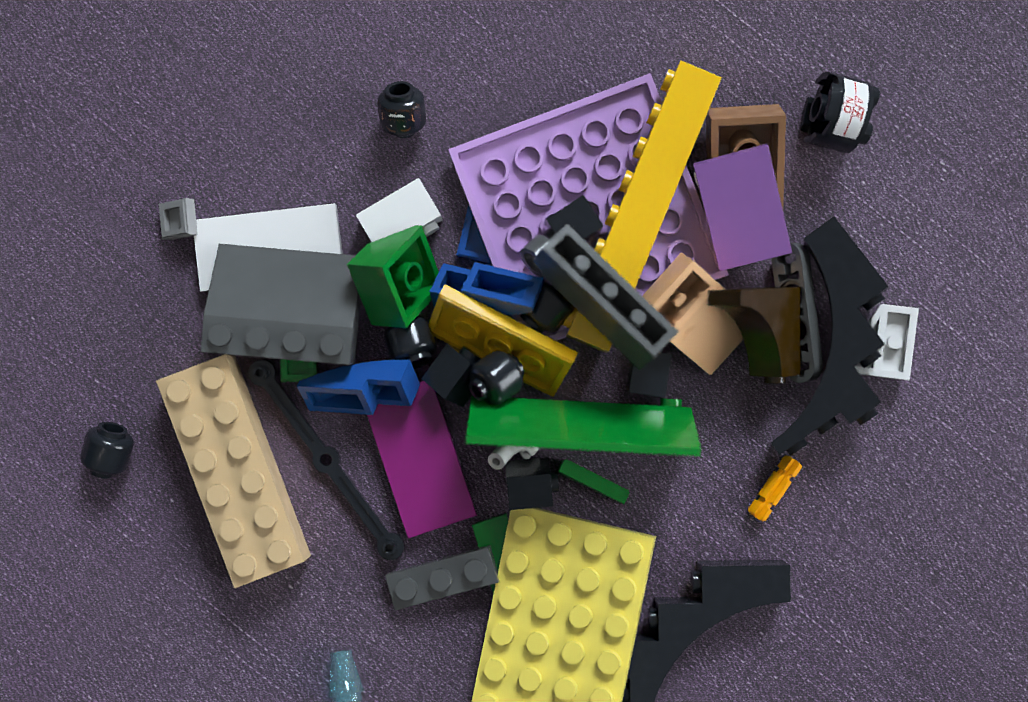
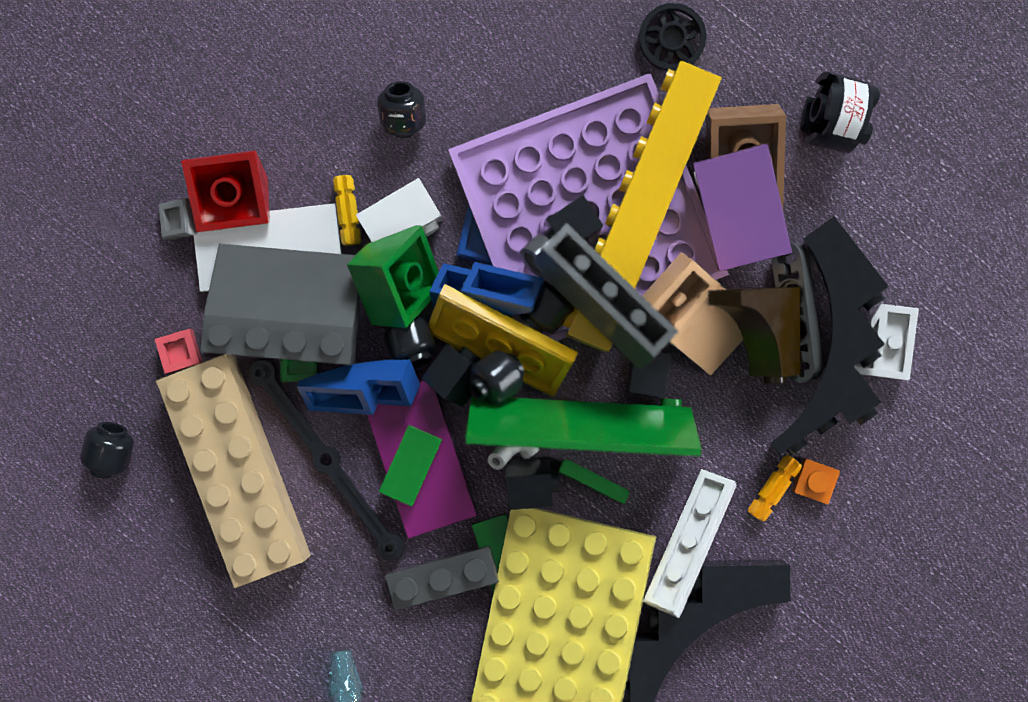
(178, 351): none -> coral plate
(227, 190): none -> red slope
(347, 210): none -> yellow axle
(410, 465): none -> green tile
(672, 36): none -> black wheel
(690, 543): none -> white tile
(815, 481): none -> orange plate

